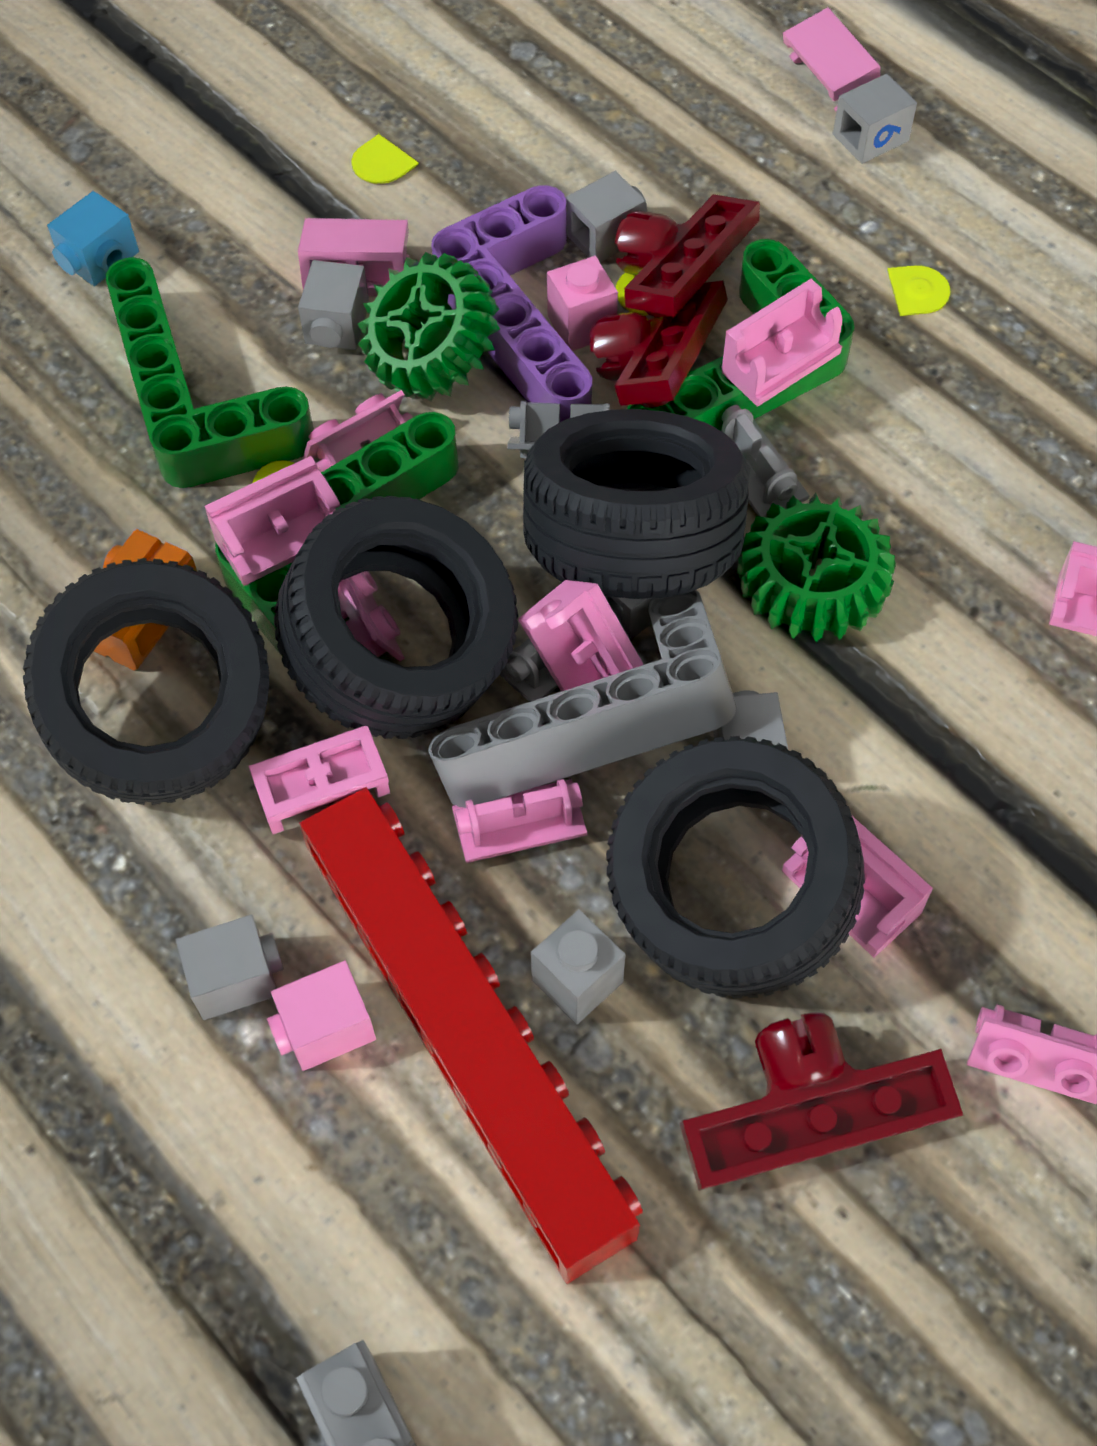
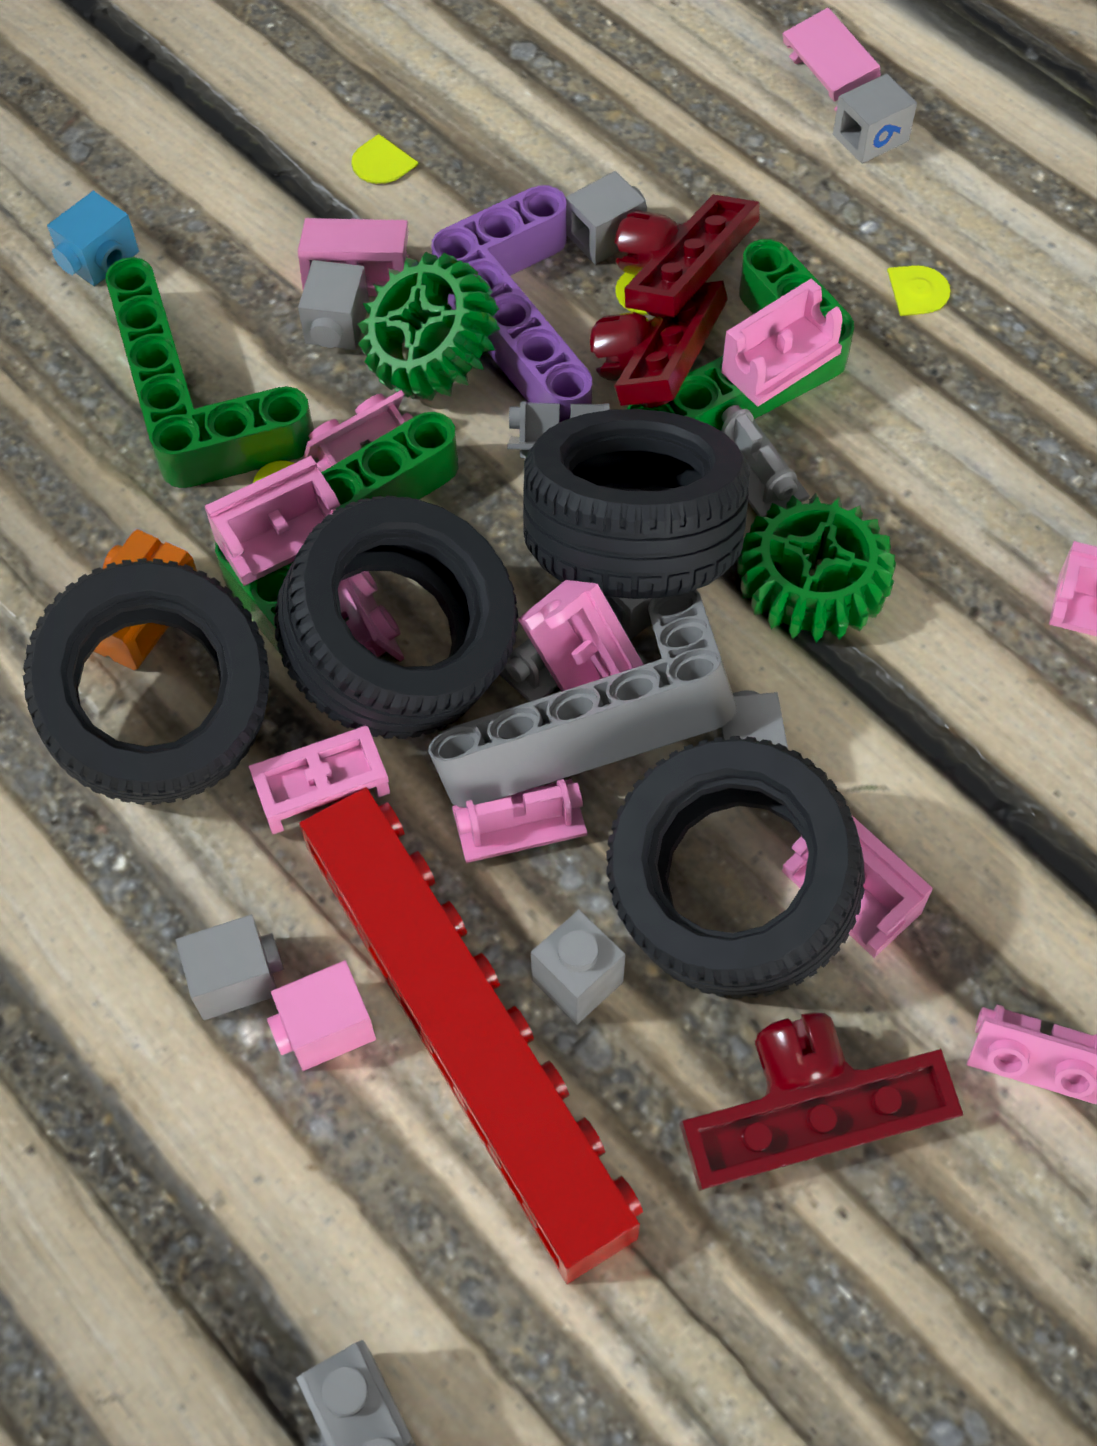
(579, 298): bright pink brick -> none

